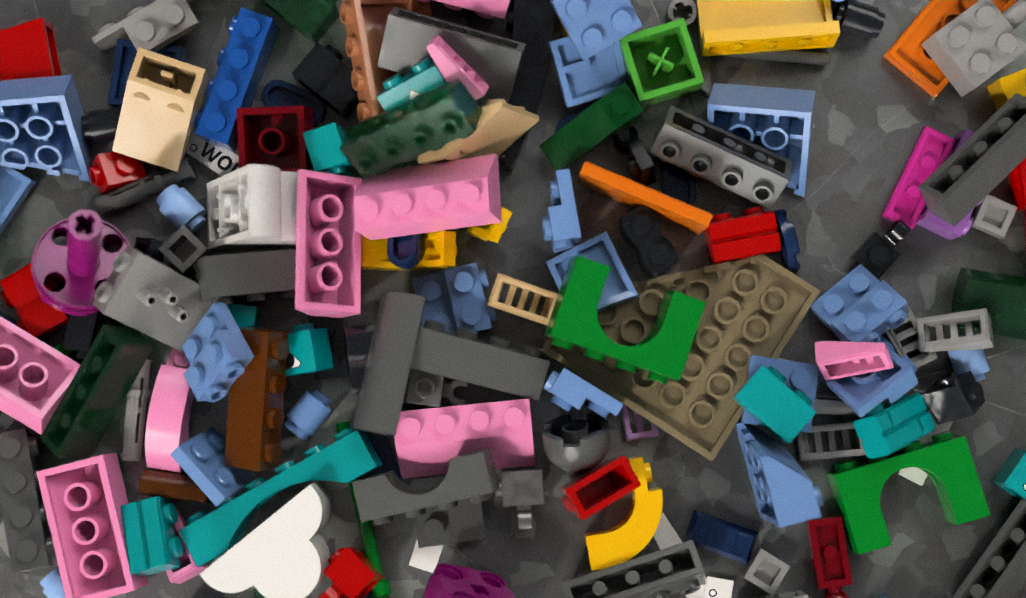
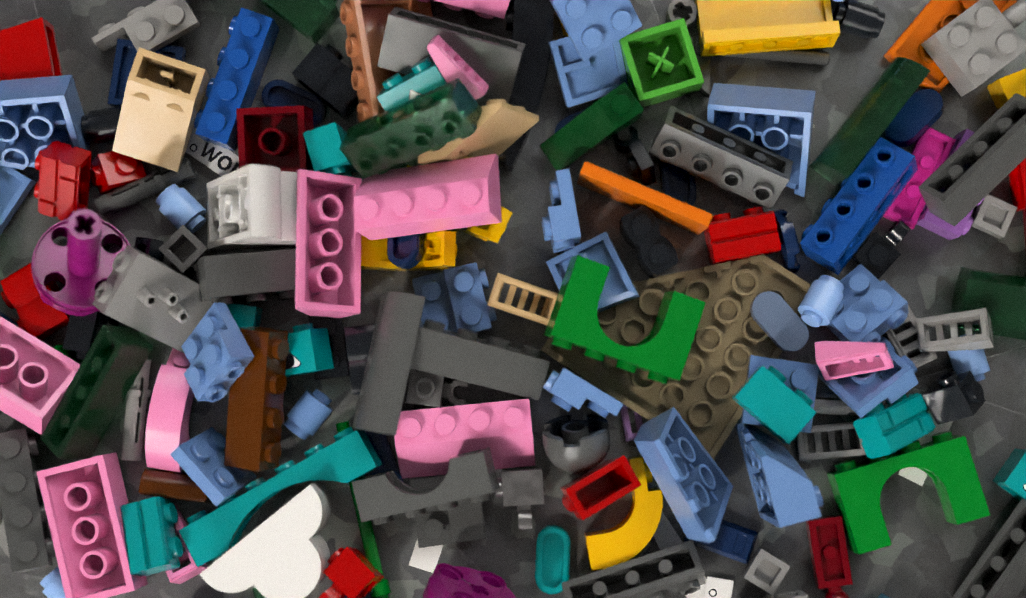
(62, 180): none -> red brick
(552, 559): none -> teal tile
(685, 474): none -> medium blue wedge
(779, 321): none -> sand blue tile
(821, 301): none -> light blue brick
(858, 205): none -> blue brick
(868, 119): none -> clear green brick
(915, 117): none -> dark blue tile

